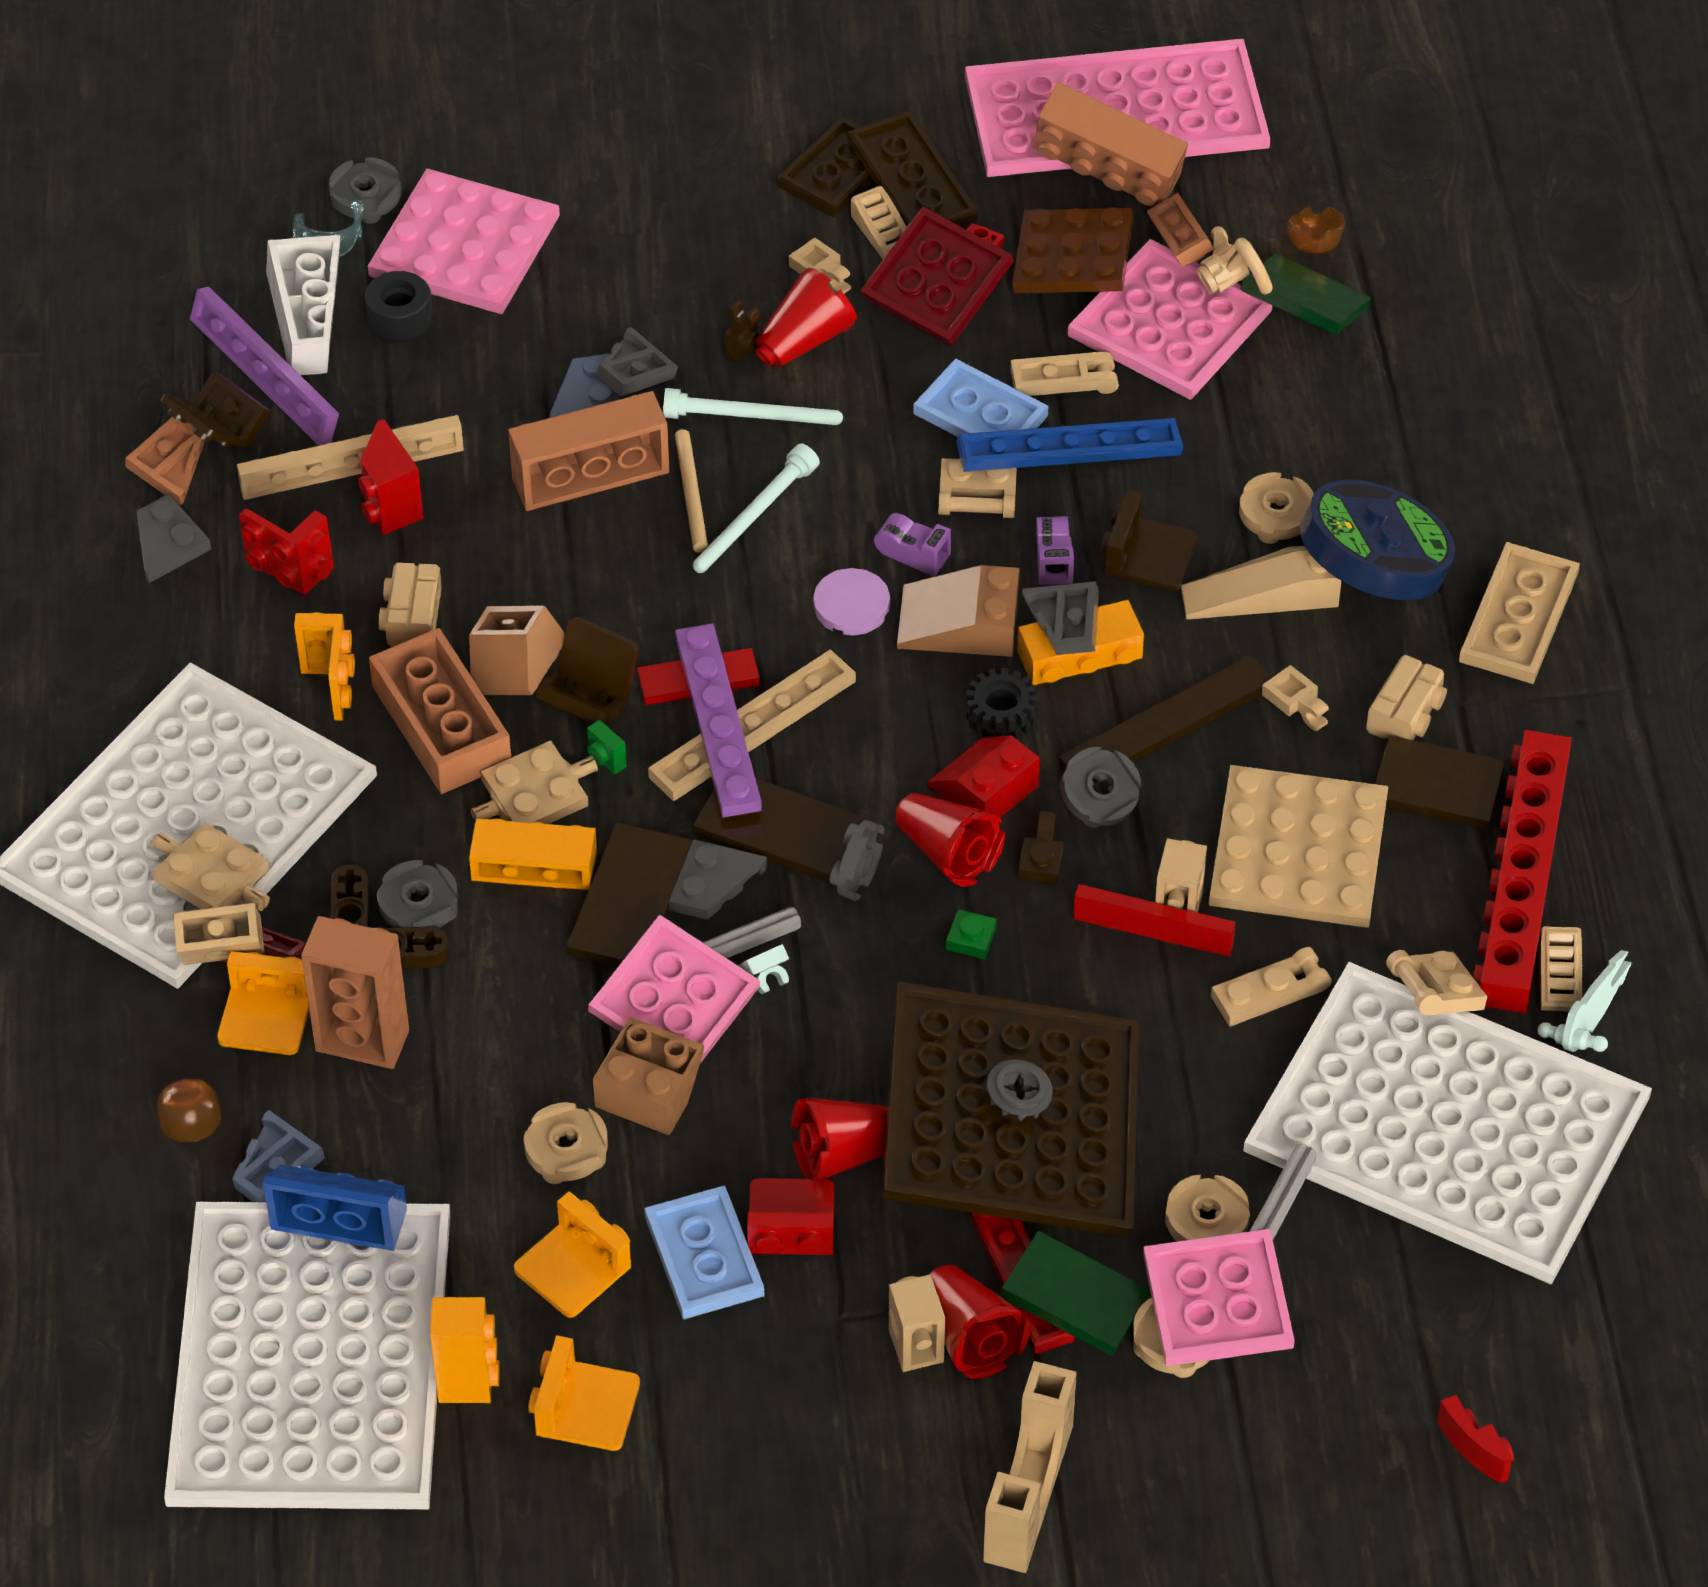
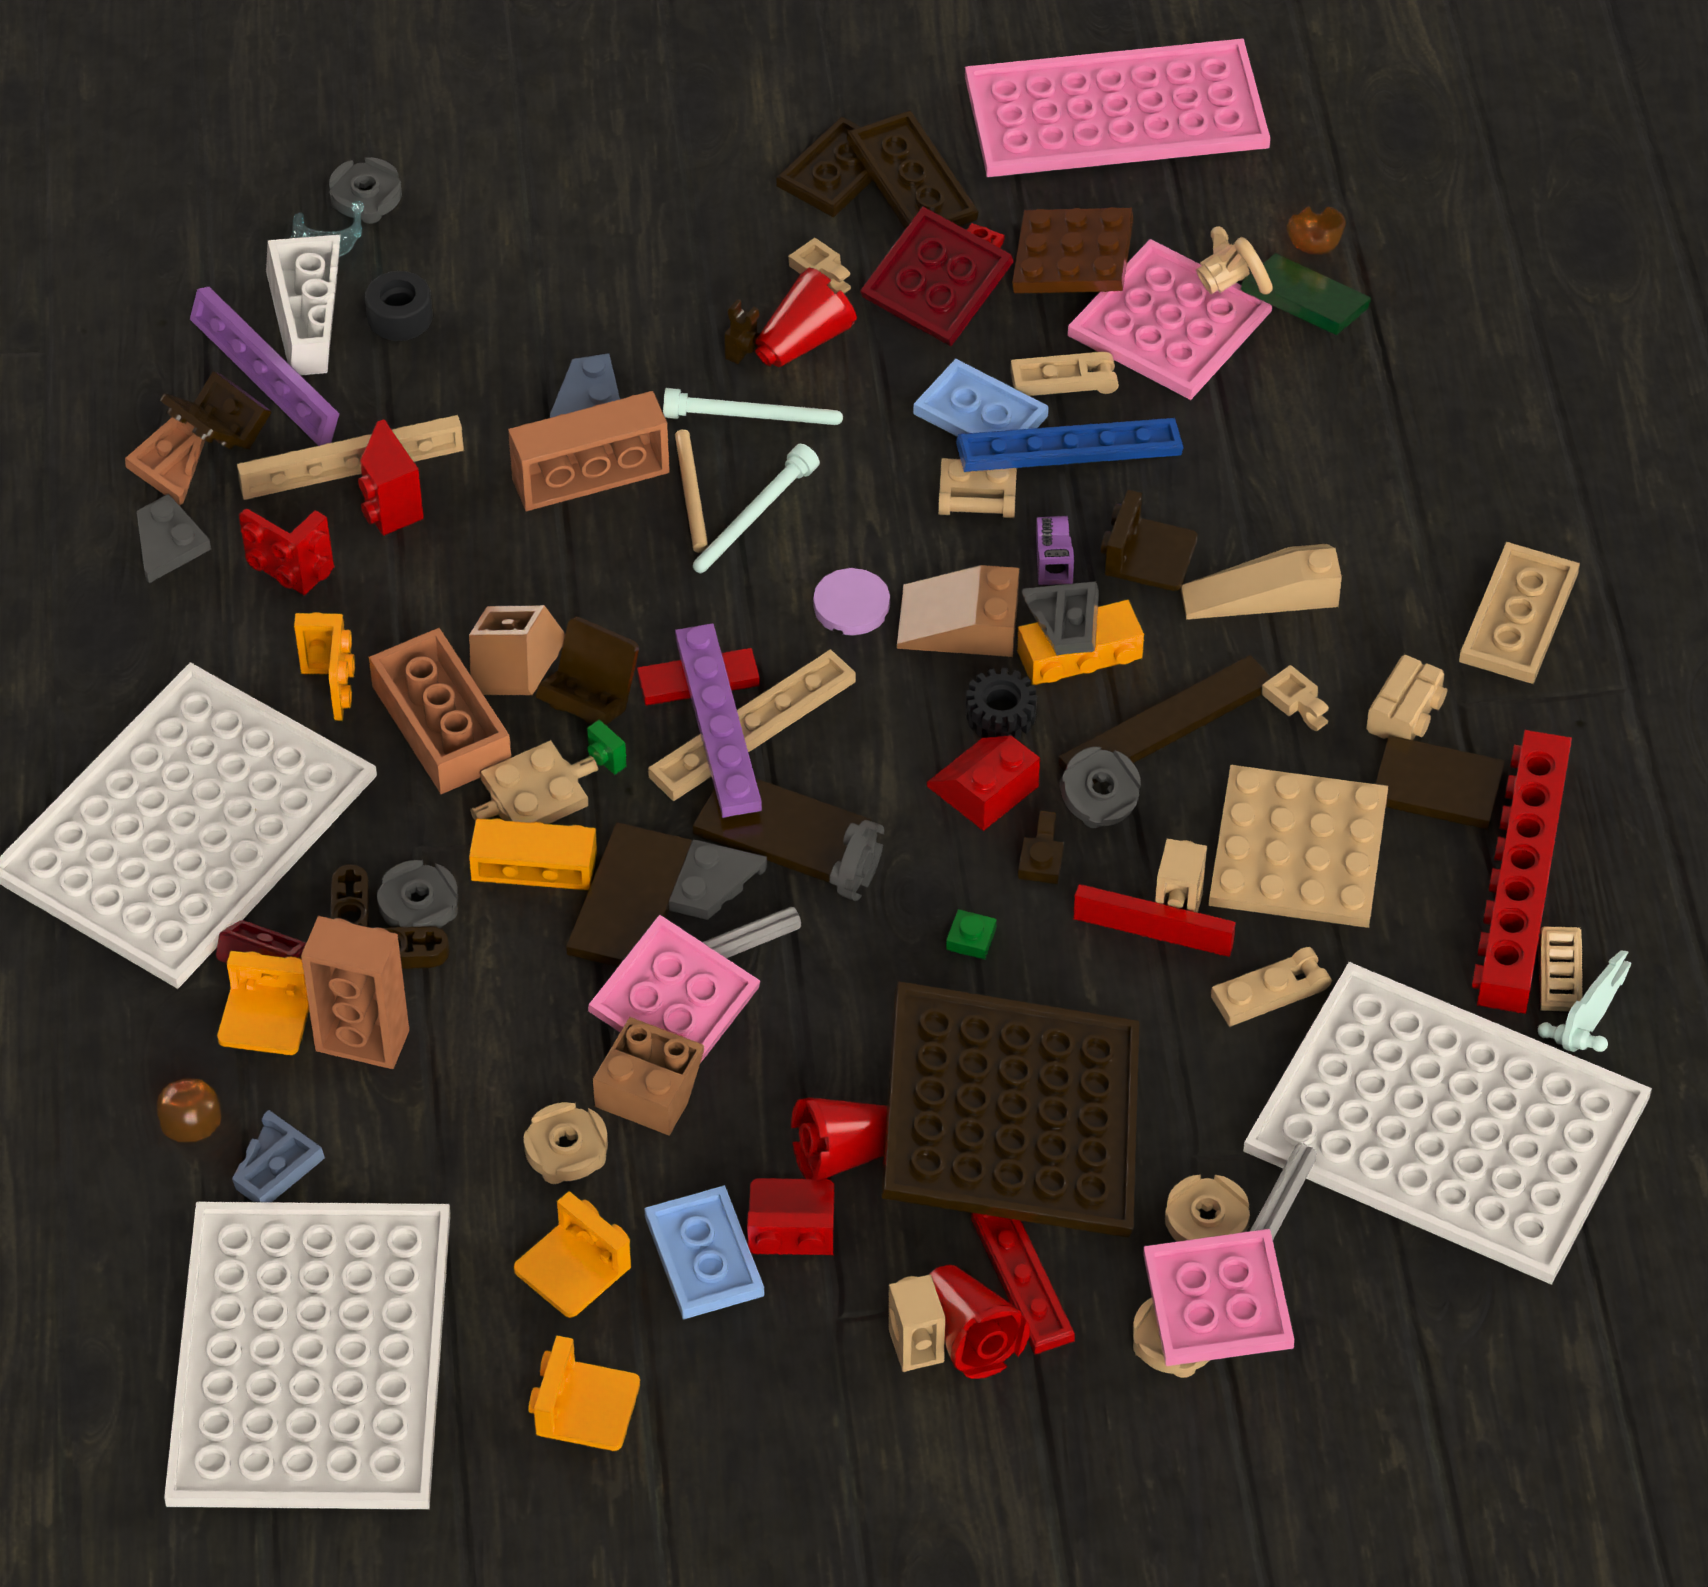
(211, 869): tan plate -> none
(214, 932): tan brick -> none
(335, 1206): blue slope -> none
(412, 602): tan brick -> none
(463, 1349): light orange brick -> none
(466, 239): bright pink plate -> none
(635, 365): dark grey wing -> none
(766, 964): light aqua tile -> none
(872, 205): tan slope -> none
(914, 543): medium lavender leg -> none
(952, 835): red cone -> none
(1022, 1497): tan arch -> none
(1031, 1081): dark grey gear -> none
(1074, 1293): dark green tile -> none
(1109, 145): nougat brick -> none
(1180, 230): nougat plate -> none
(1269, 522): tan plate -> none
(1377, 539): dark blue piece -> none
(1437, 982): tan plate -> none
(1478, 1446): red slope -> none

